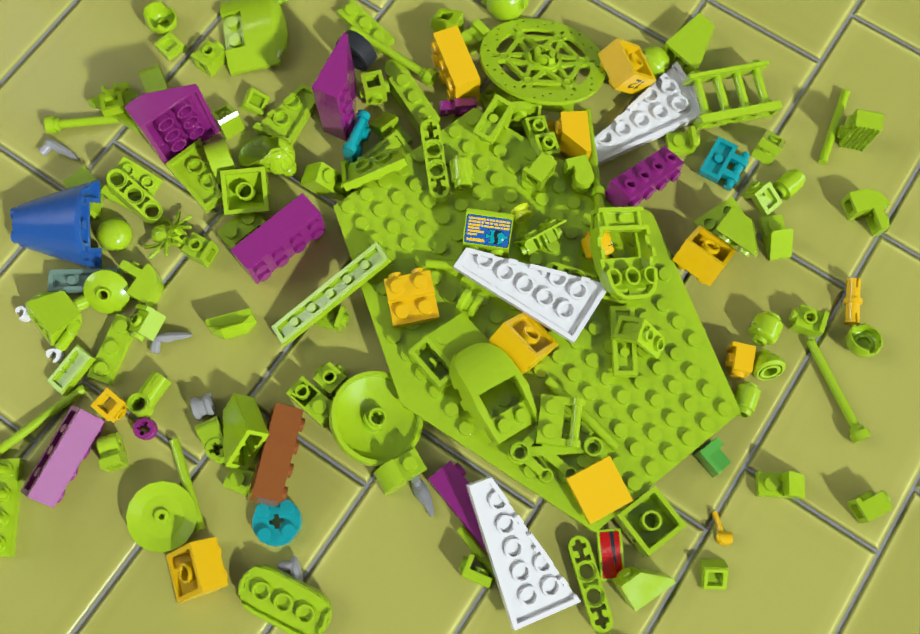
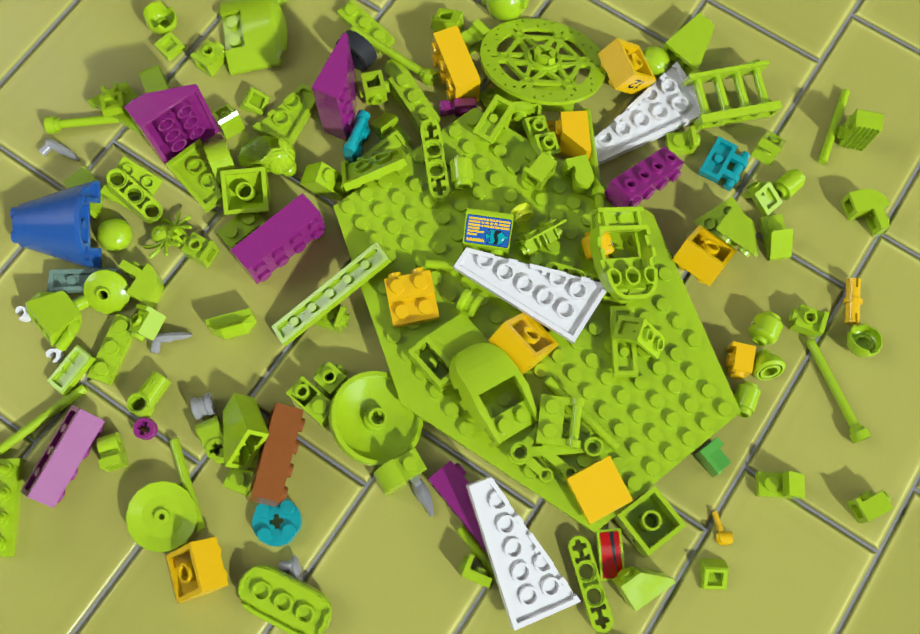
(113, 409): yellow brick -> none

